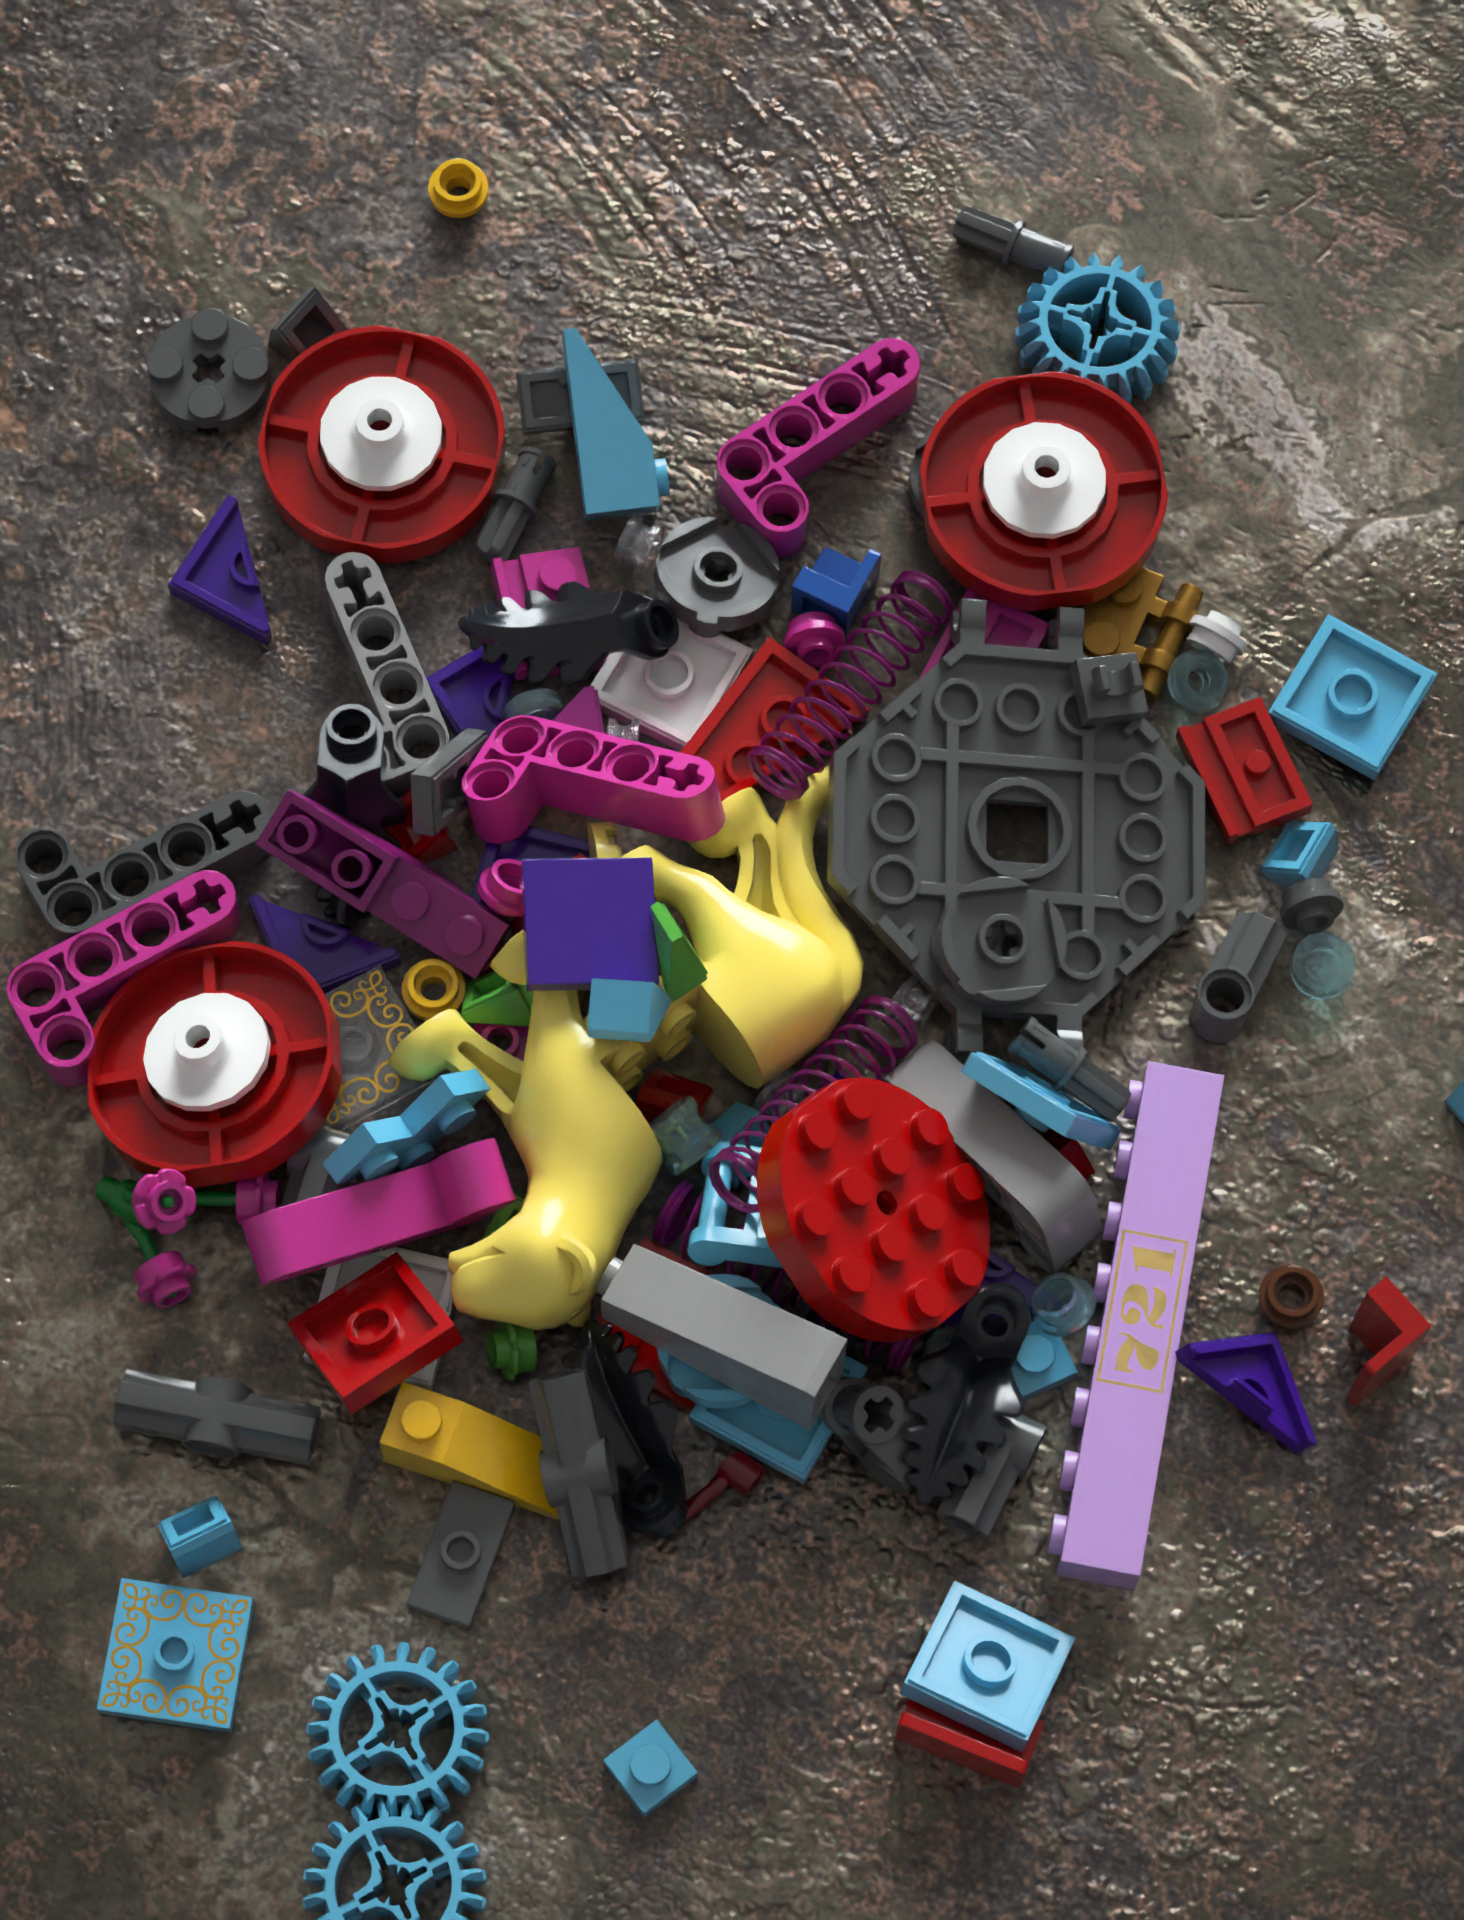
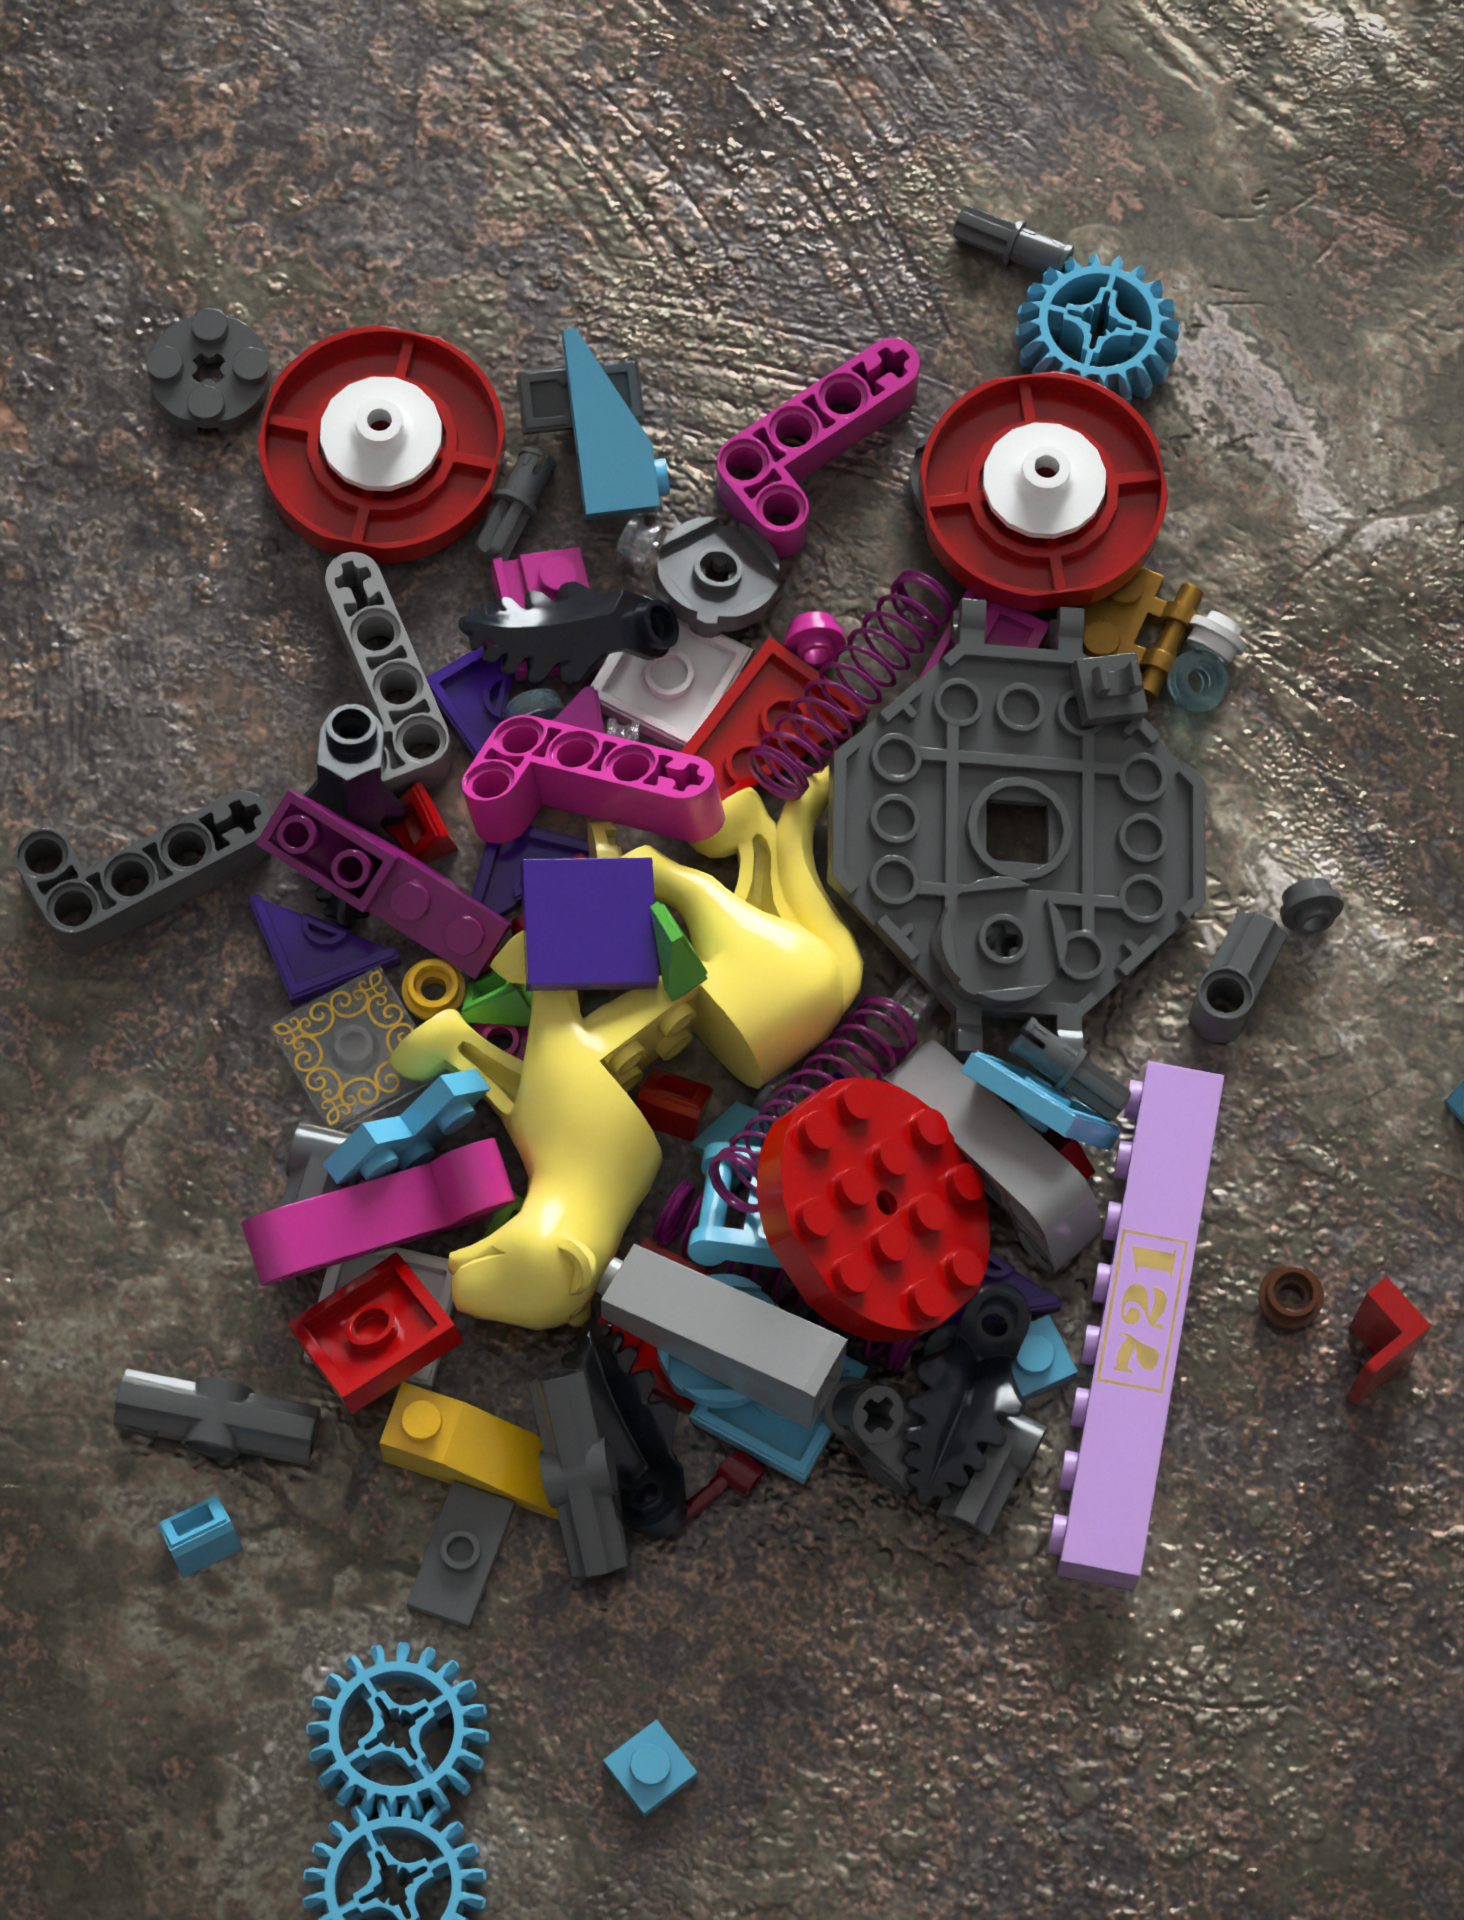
(116, 941): dark pink beam -> none
(163, 1204): dark pink plant -> none
(176, 1655): medium azure plate -> none
(215, 1063): red piece -> none
(222, 577): dark purple tile -> none
(304, 325): dark grey slope -> none
(438, 784): dark grey plate -> none
(458, 174): yellow plate -> none
(501, 888): dark pink plate -> none
(511, 1350): bright green plate -> none
(625, 1009): medium azure slope -> none
(684, 1135): clear light blue wheel -> none
(836, 586): blue panel -> none
(965, 1746): red panel -> none
(987, 1666): medium azure plate -> none
(1063, 1304): clear light blue plate -> none
(1244, 770): red plate -> none
(1256, 1380): dark purple tile -> none
(1301, 852): medium azure slope -> none
(1322, 965): clear light blue tile -> none
(1351, 697): medium azure plate -> none

